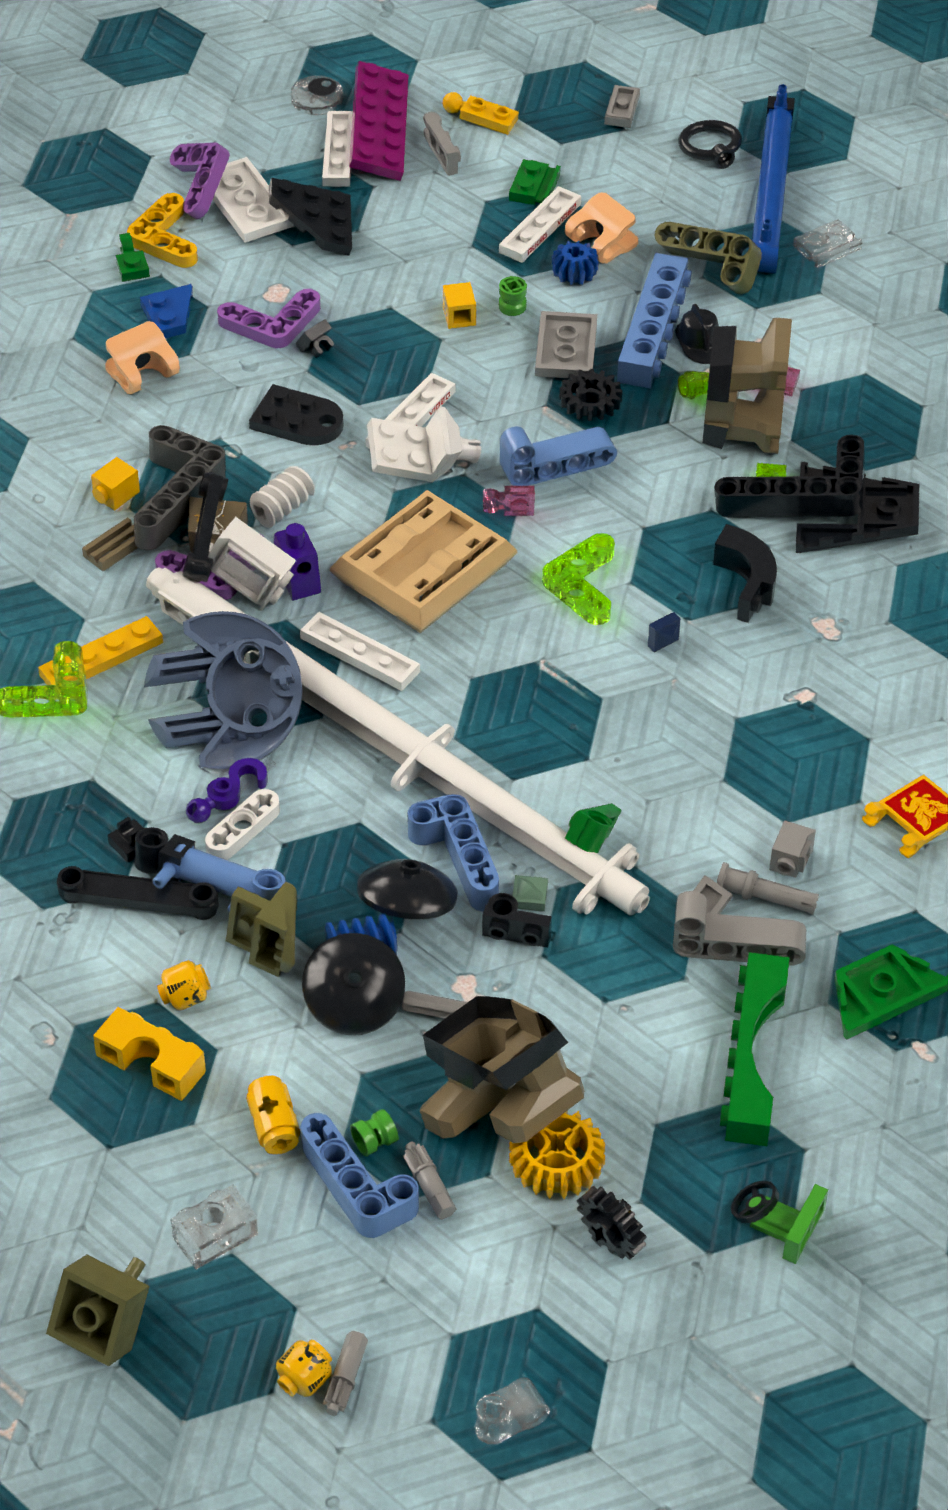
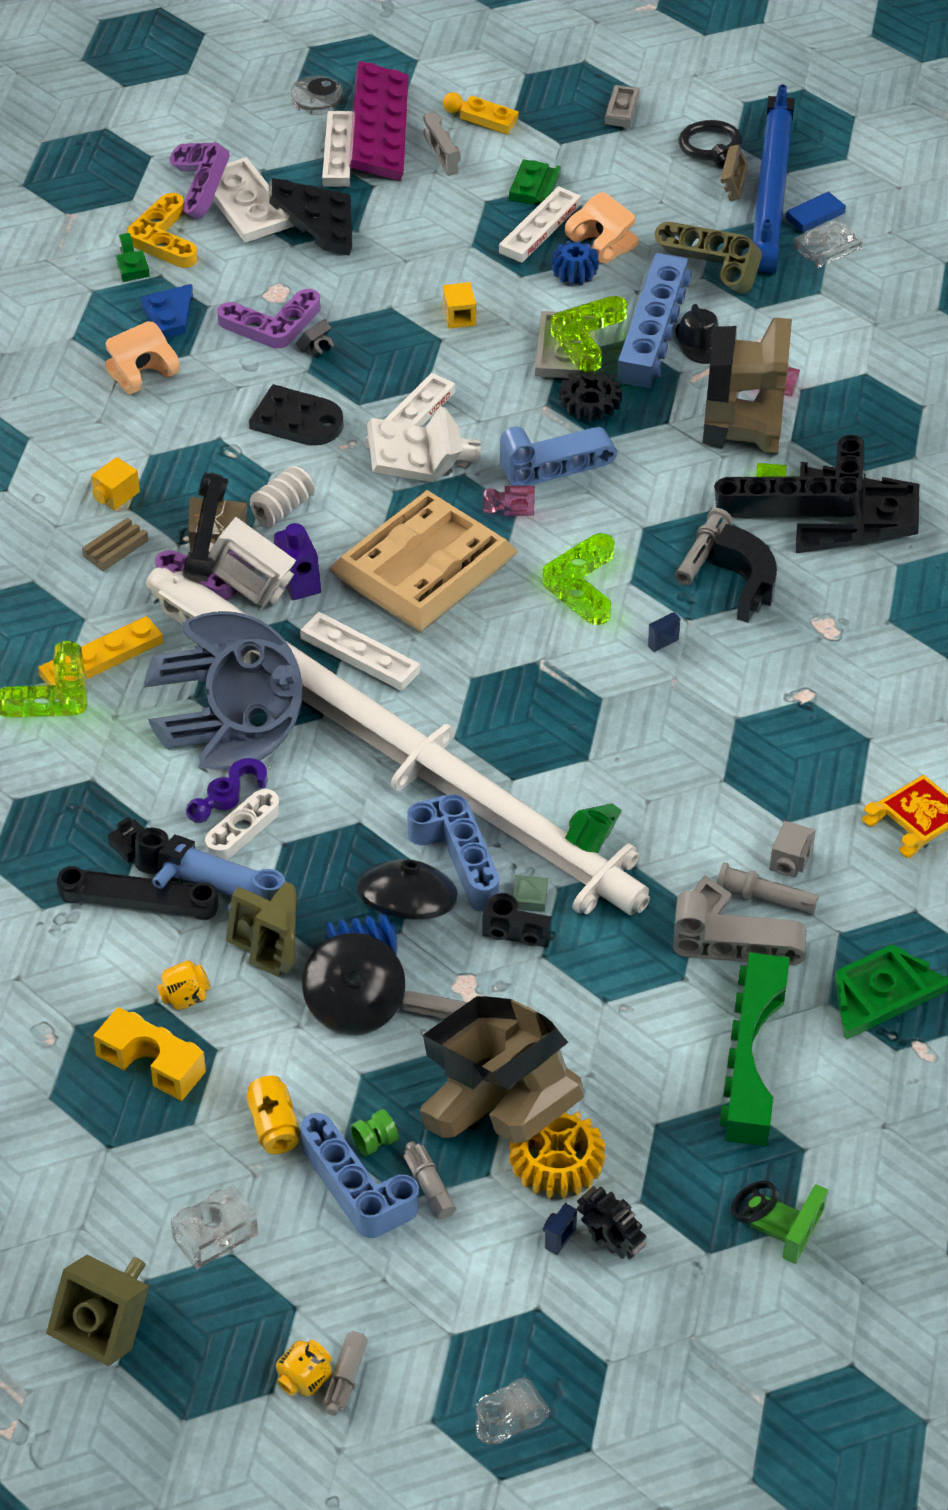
(170, 505): dark grey beam -> none
(513, 291): bright green wheel -> none
(560, 1228): none -> dark blue plate
(571, 325): none -> clear neon green beam
(688, 569): none -> light grey pin
(693, 384): clear neon green cone -> none
(734, 172): none -> dark tan tile
(815, 212): none -> blue tile

